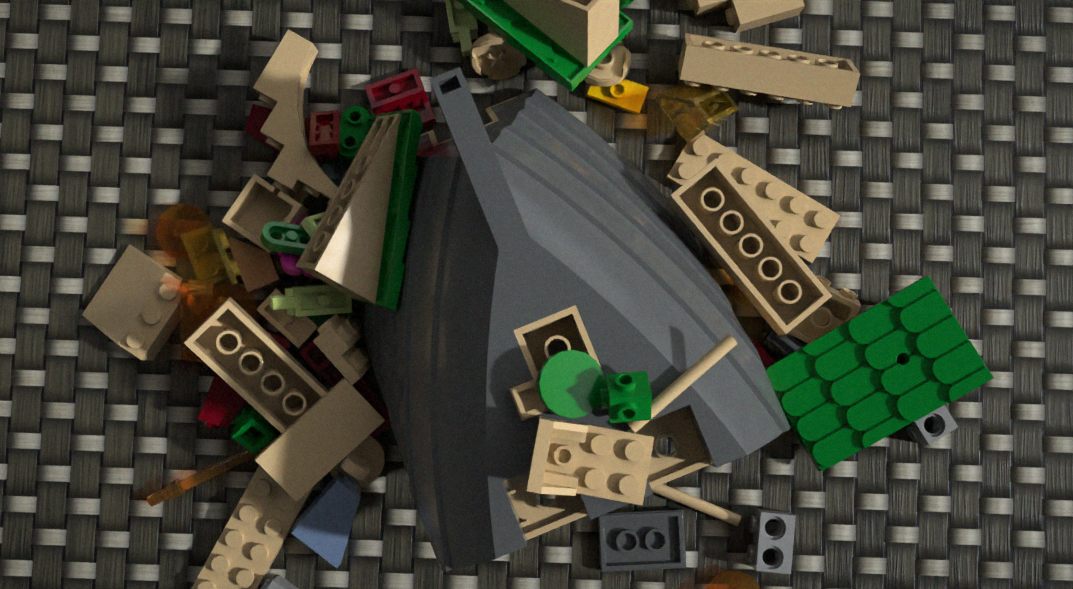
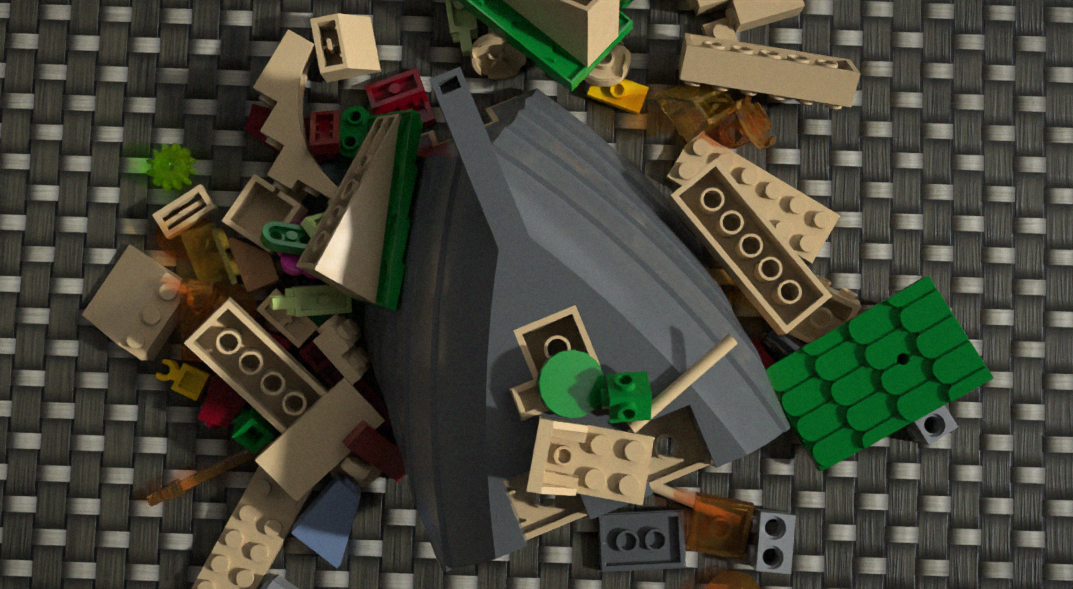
(163, 174): none -> clear neon green gear
(179, 202): none -> tan tile
(187, 380): none -> yellow plate
(345, 46): none -> tan slope
(376, 450): none -> dark red tile
(719, 29): none -> tan plate
(719, 525): none -> clear orange tile
(752, 124): none -> clear orange tile

